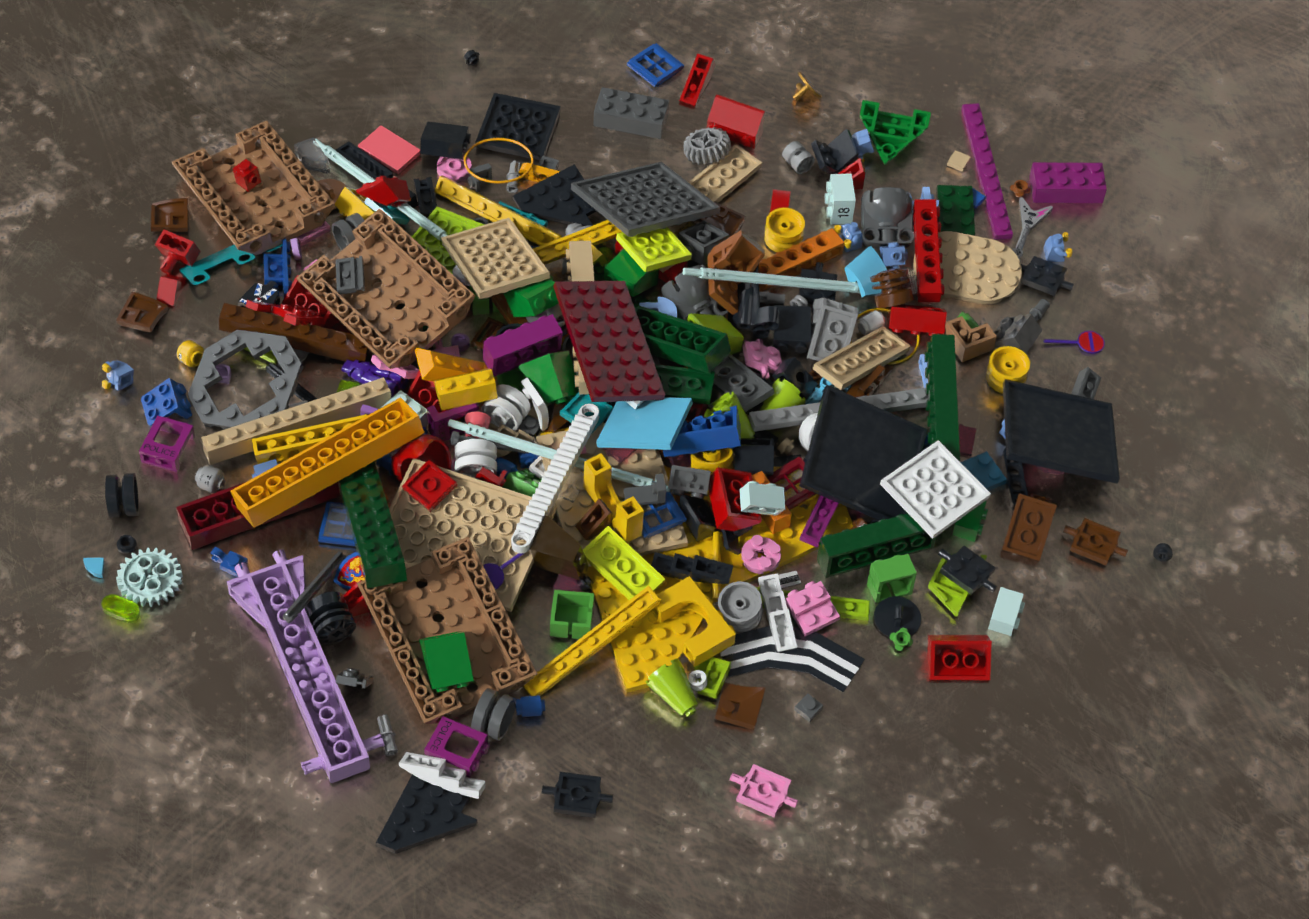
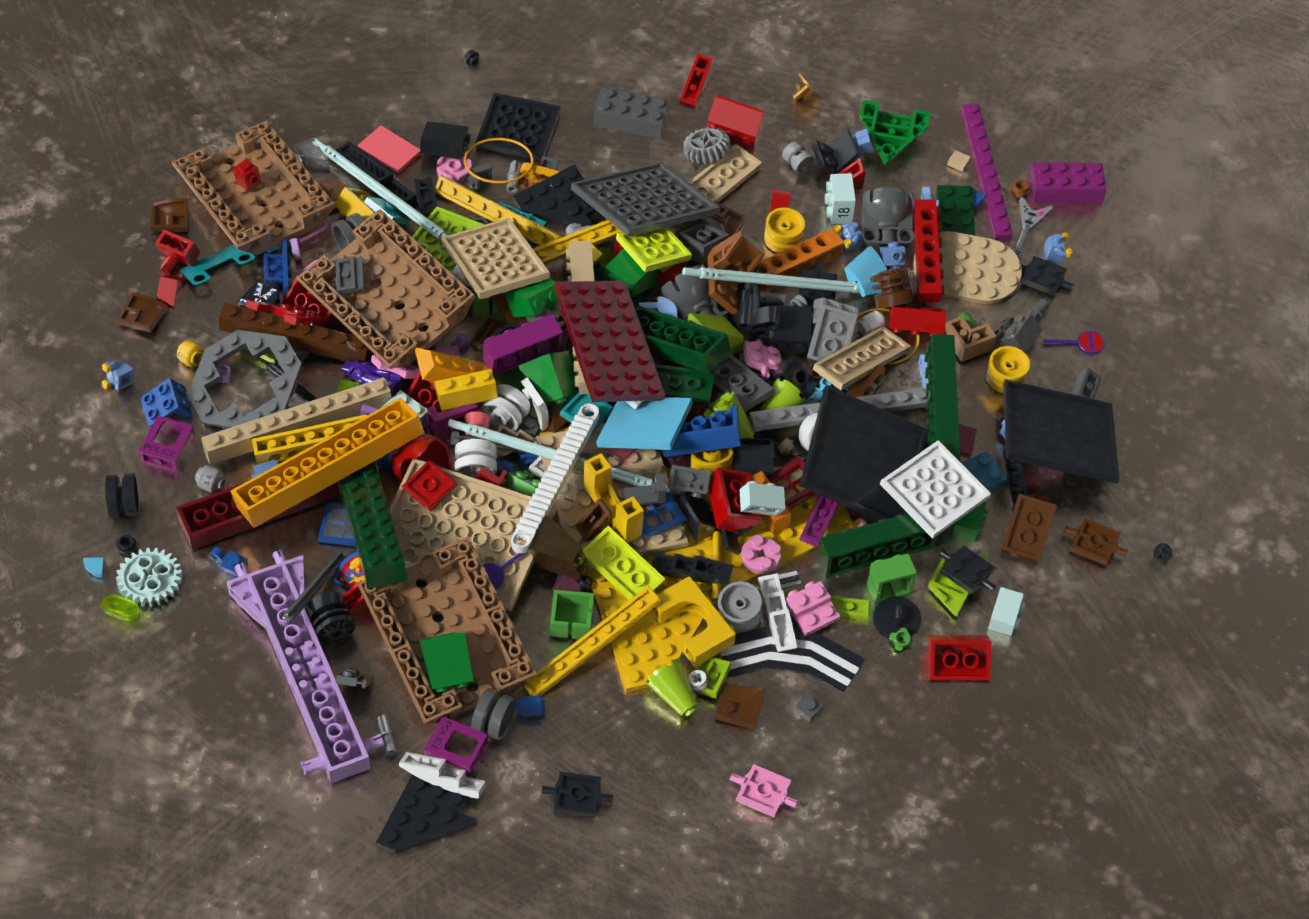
(386, 191): red slope -> none
(655, 65): blue piece -> none

